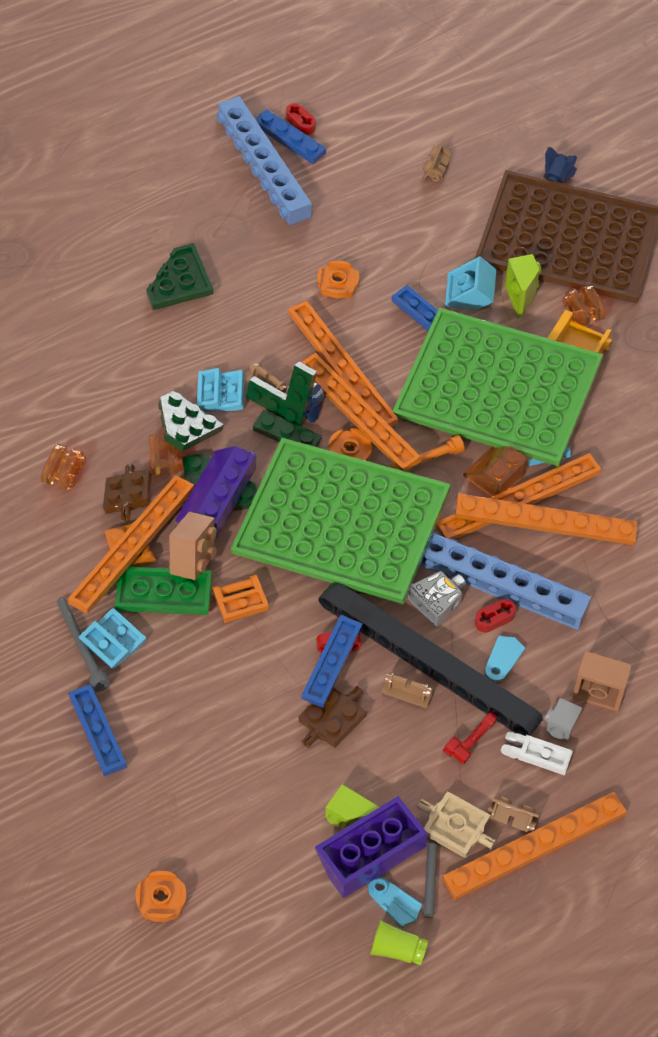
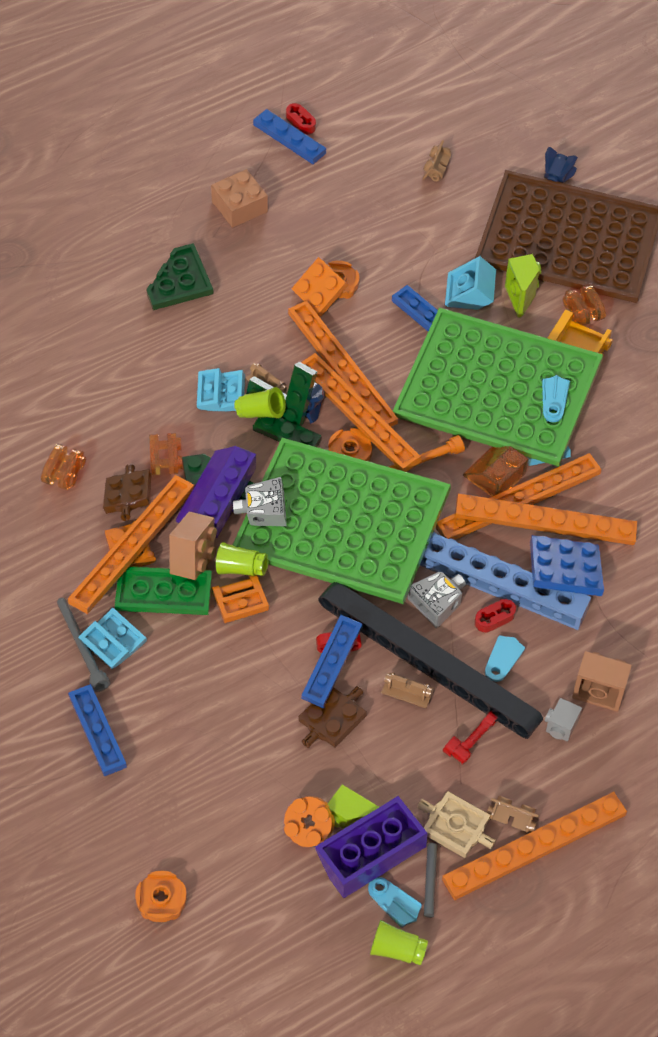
(185, 422): plate -> none
(239, 198): none -> nougat brick
(240, 561): none -> lime plant
(261, 404): none -> lime plant
(263, 503): none -> light grey torso
(264, 161): medium blue brick -> none
(320, 286): none -> orange plate
(321, 815): none -> orange plate
(537, 752): white hinge -> none
(554, 397): none -> medium azure piece
(566, 565): none -> blue plate

